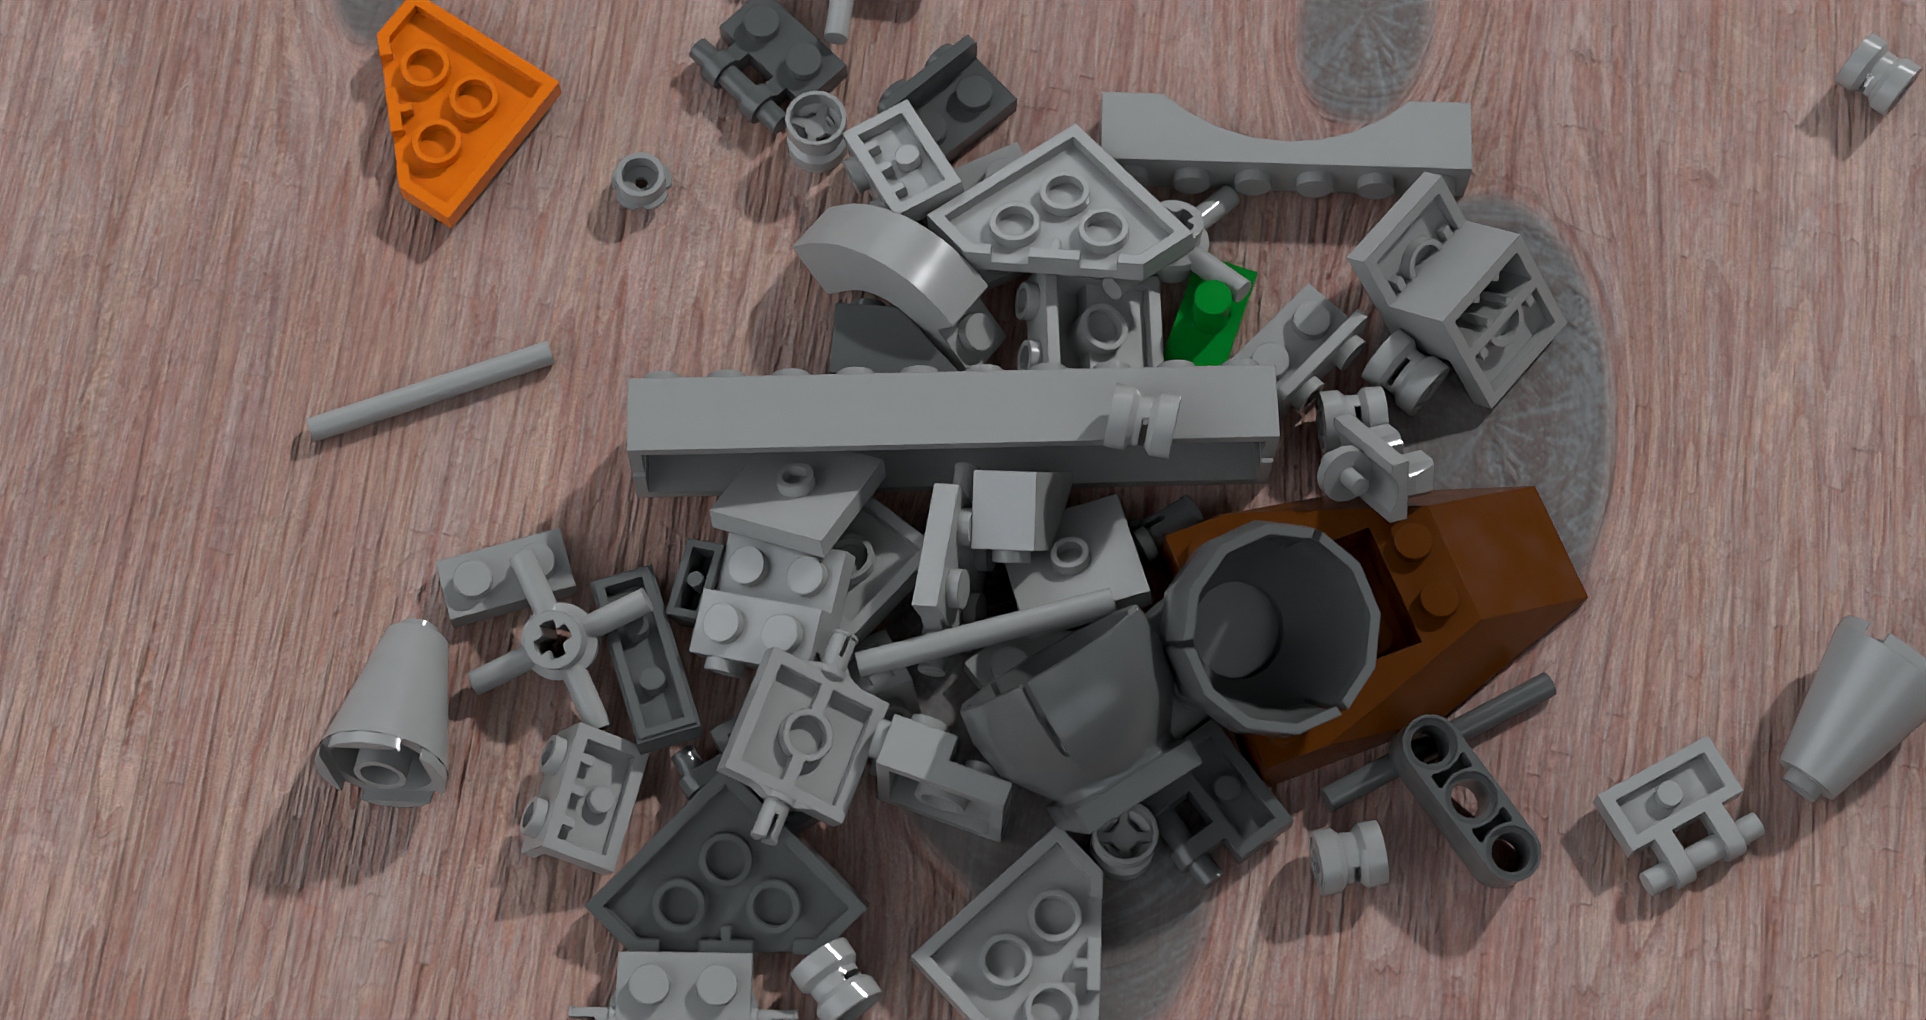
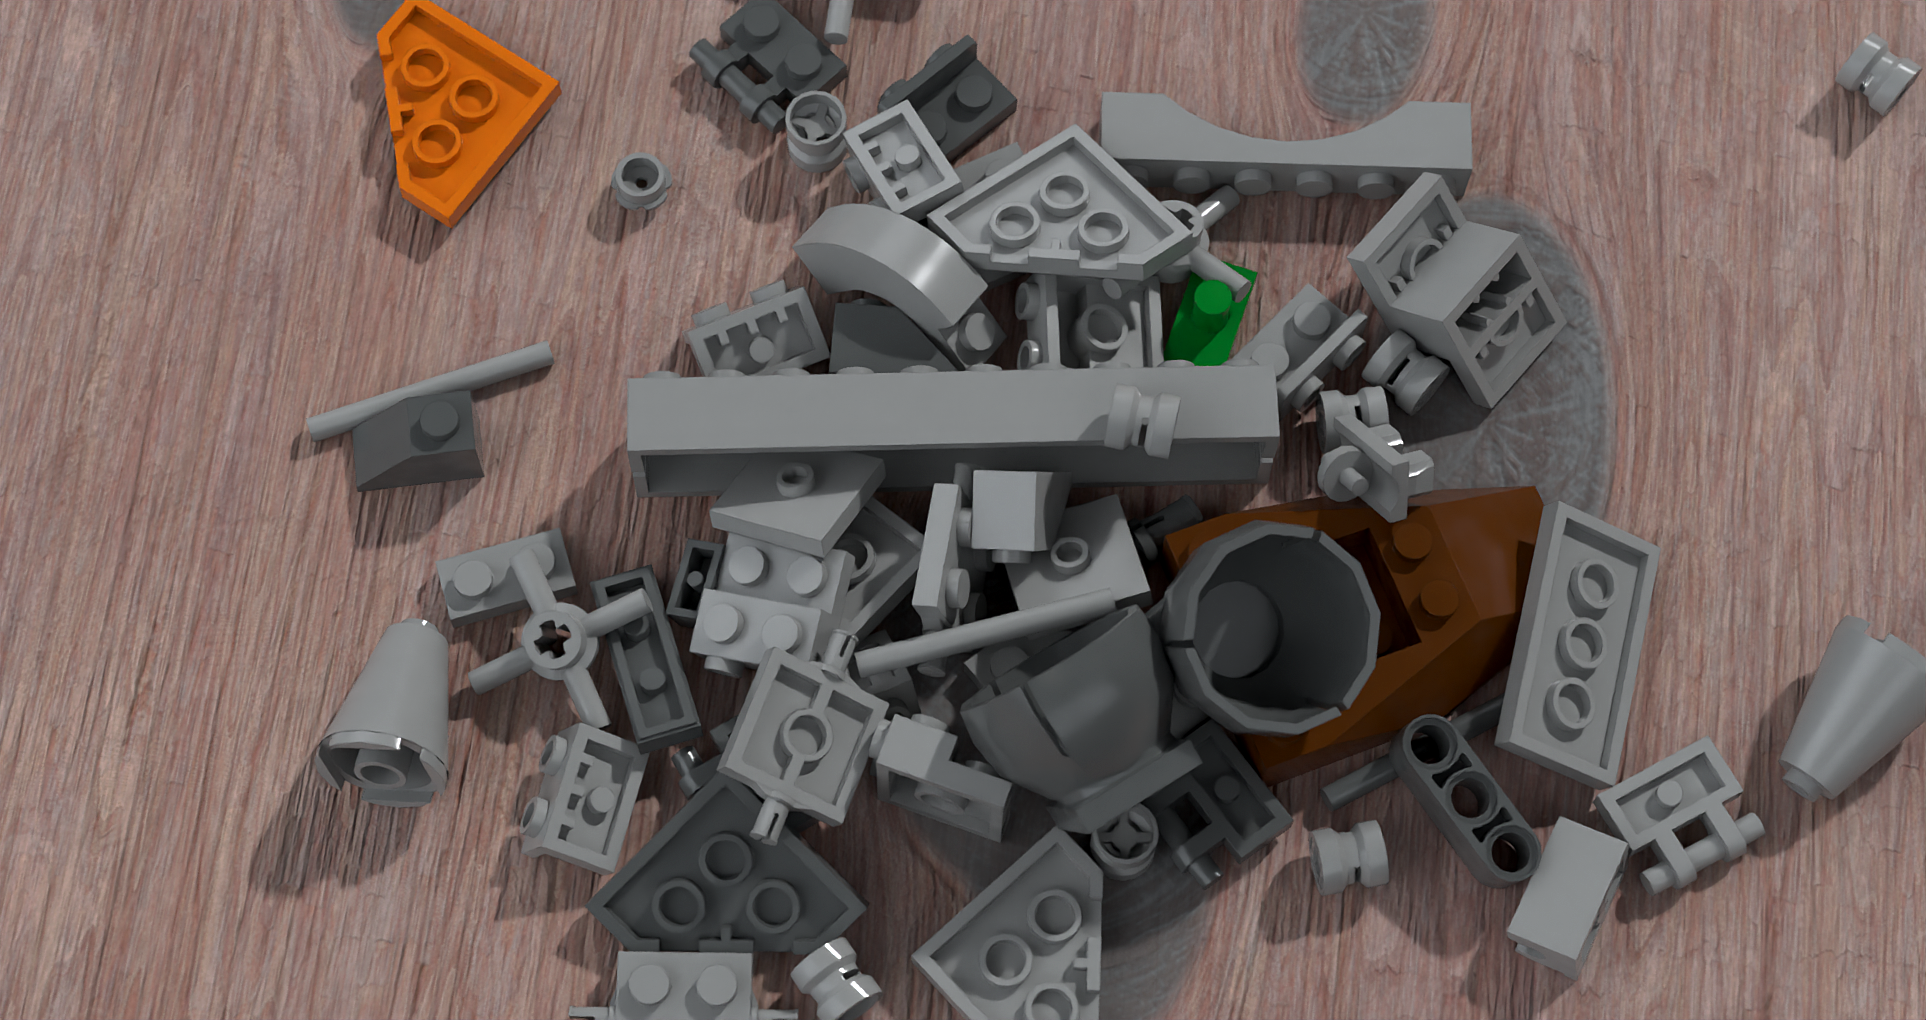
(419, 443): none -> dark grey slope
(760, 337): none -> light grey bracket
(1568, 897): none -> light grey hinge
(1578, 646): none -> light grey plate

